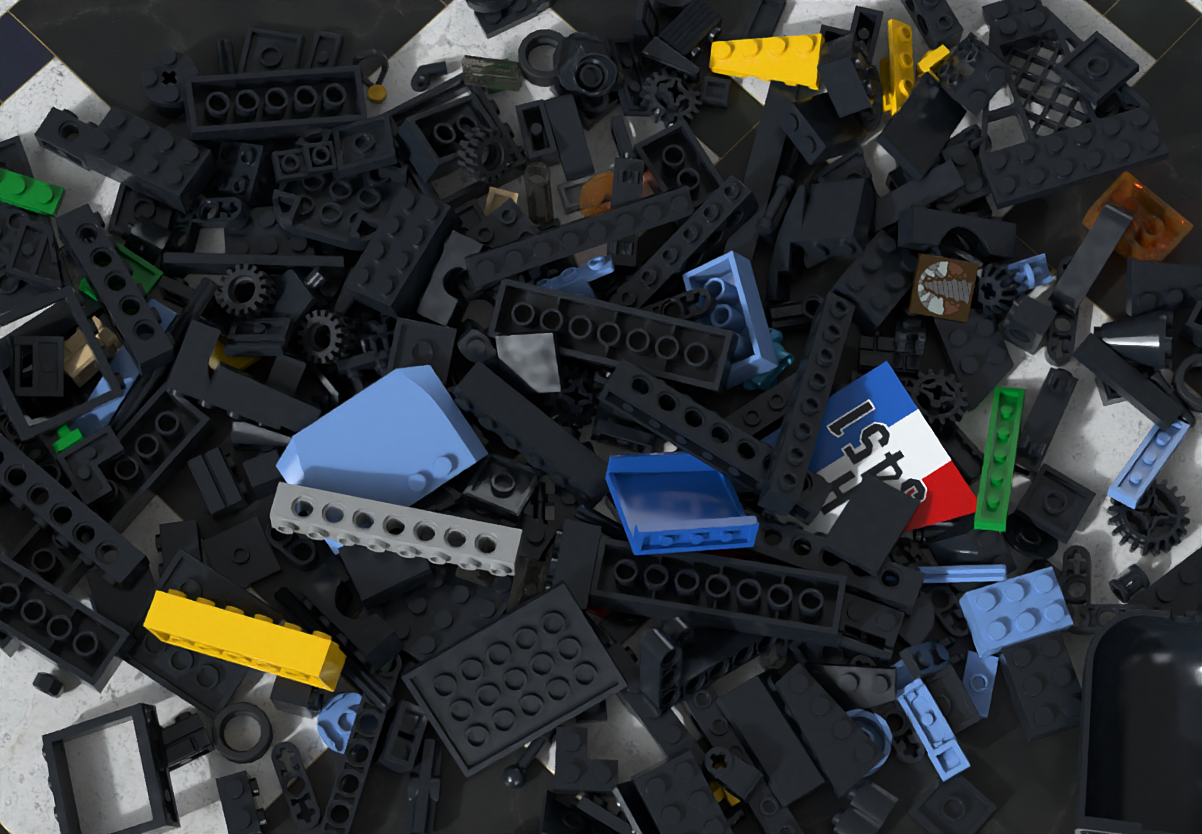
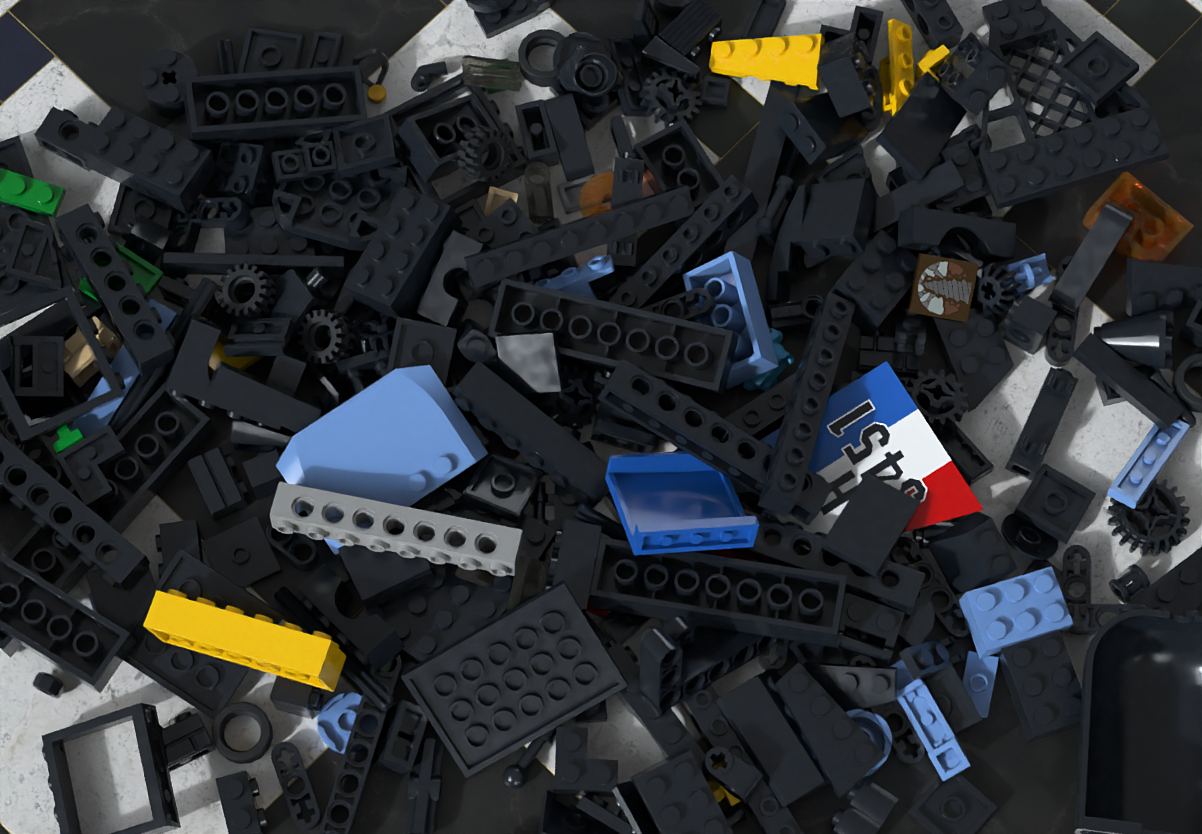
(960, 573): medium blue axle -> none
(999, 459): green plate -> none

